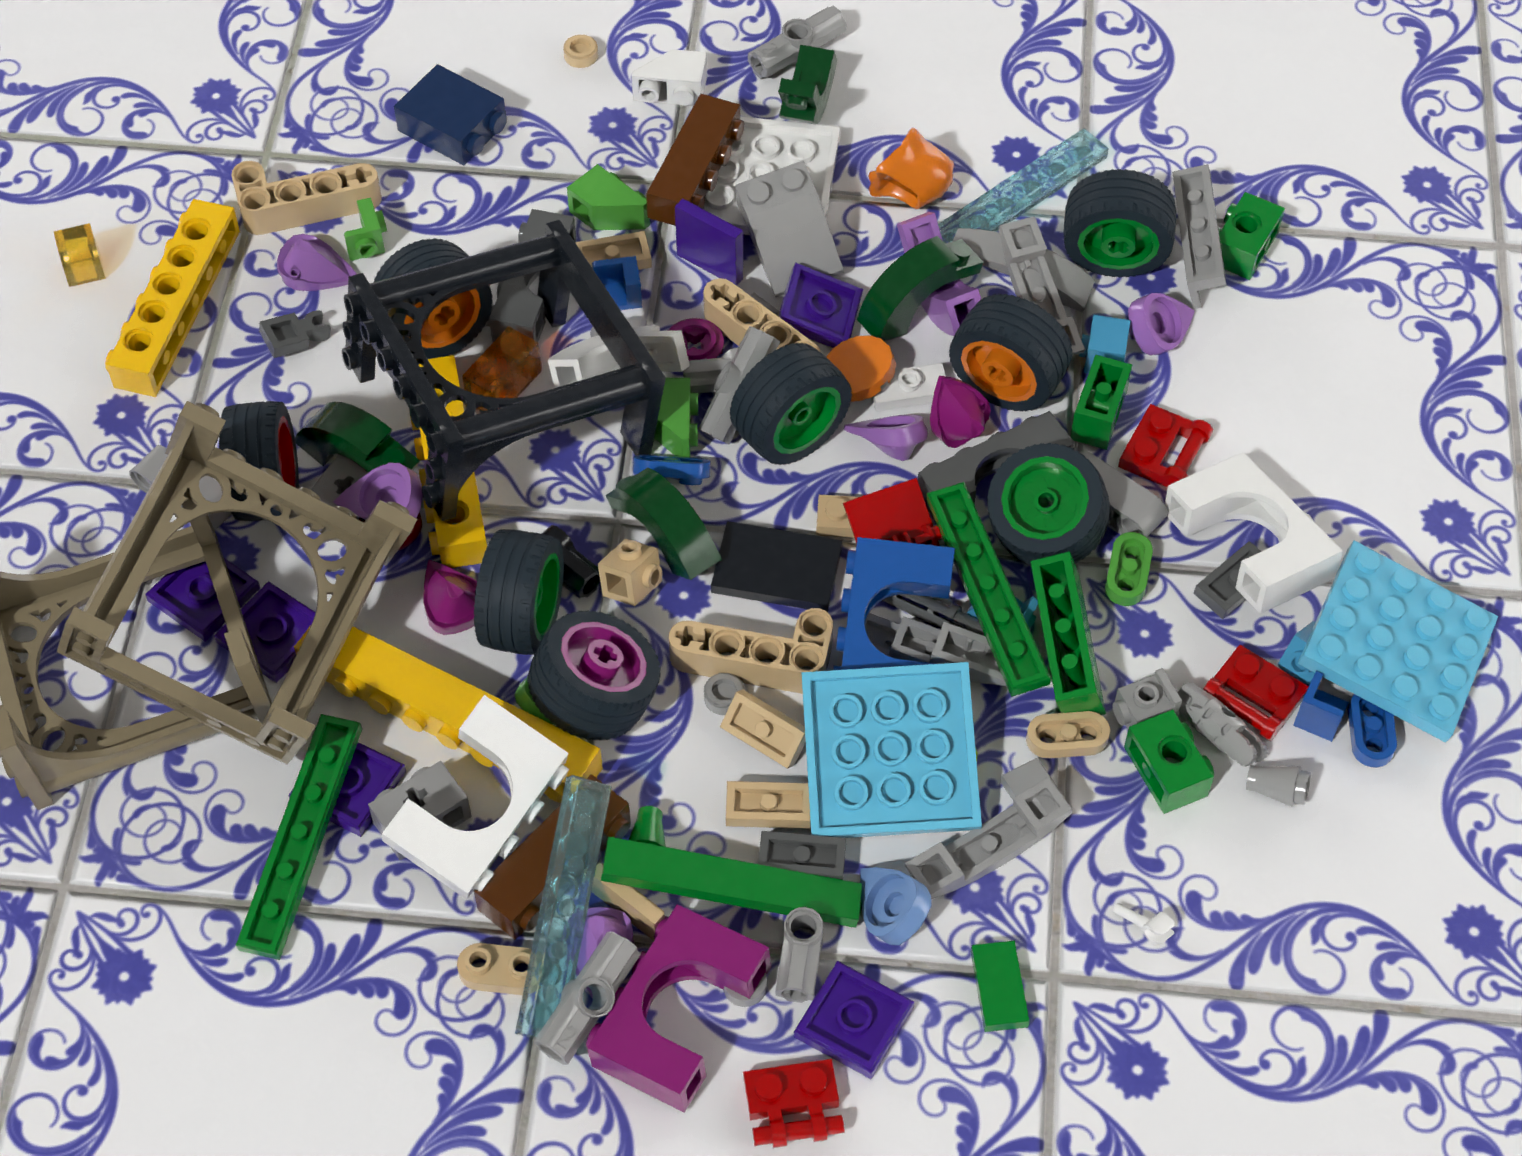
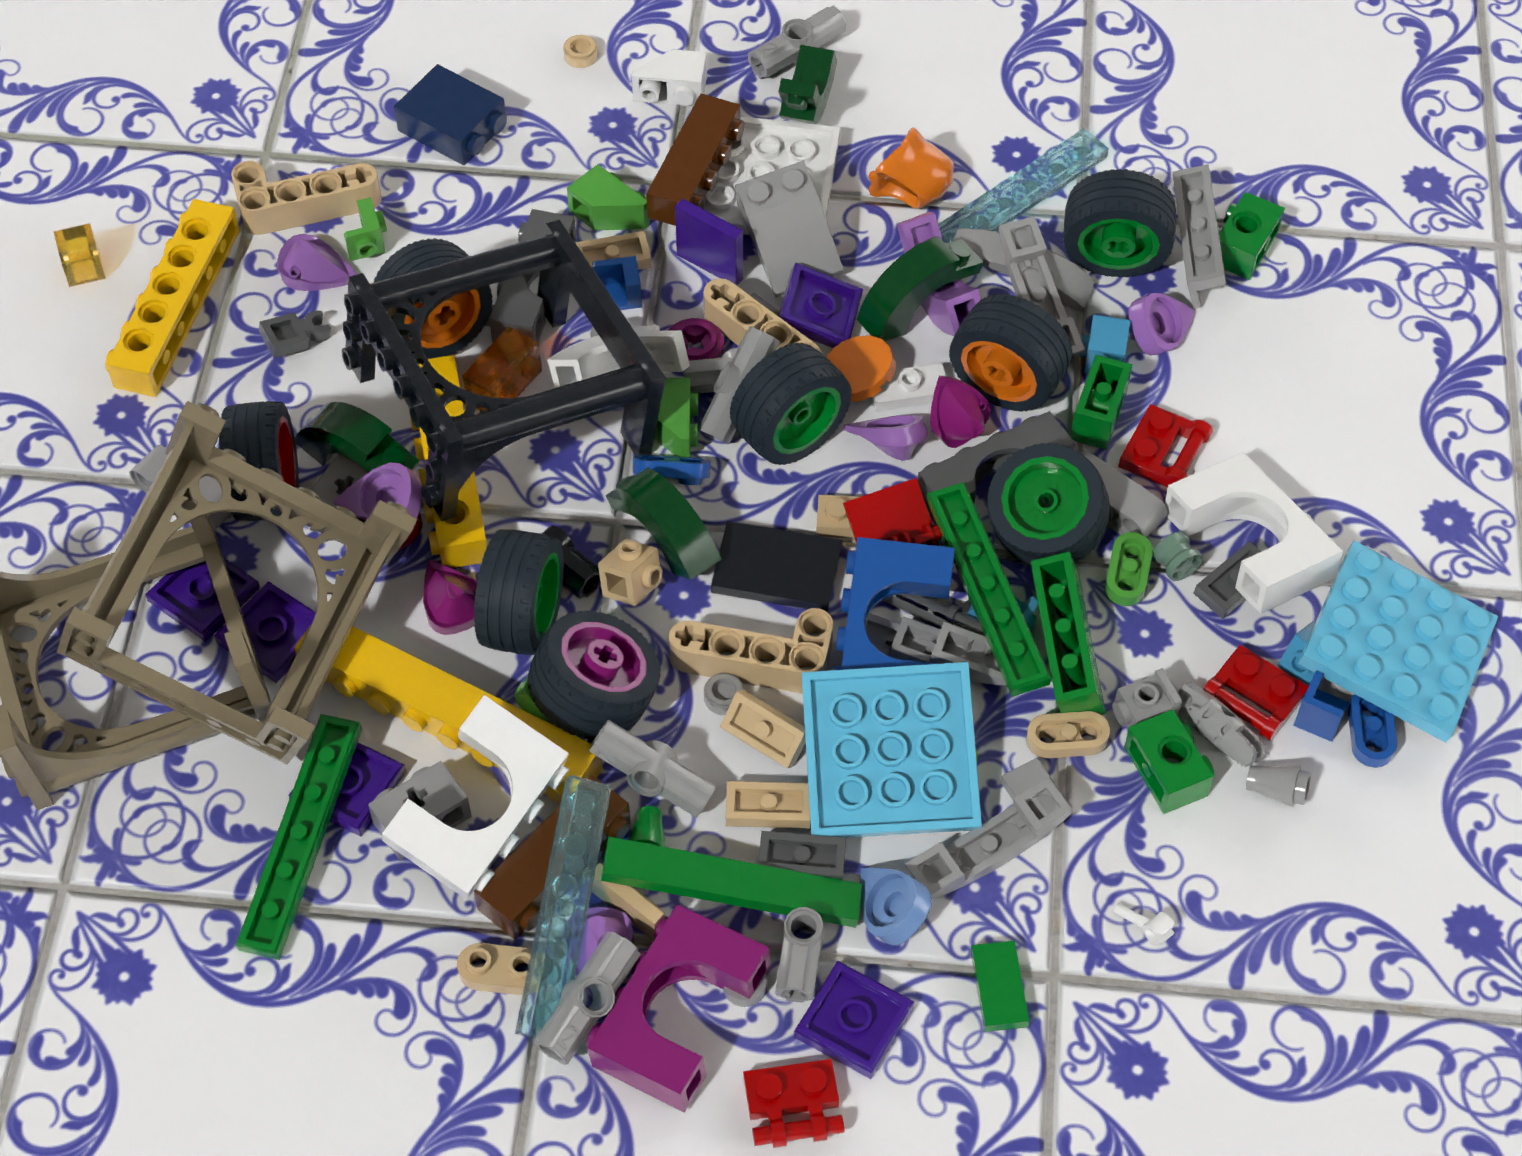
(652, 768): none -> light grey piece
(1177, 556): none -> sand green wheel

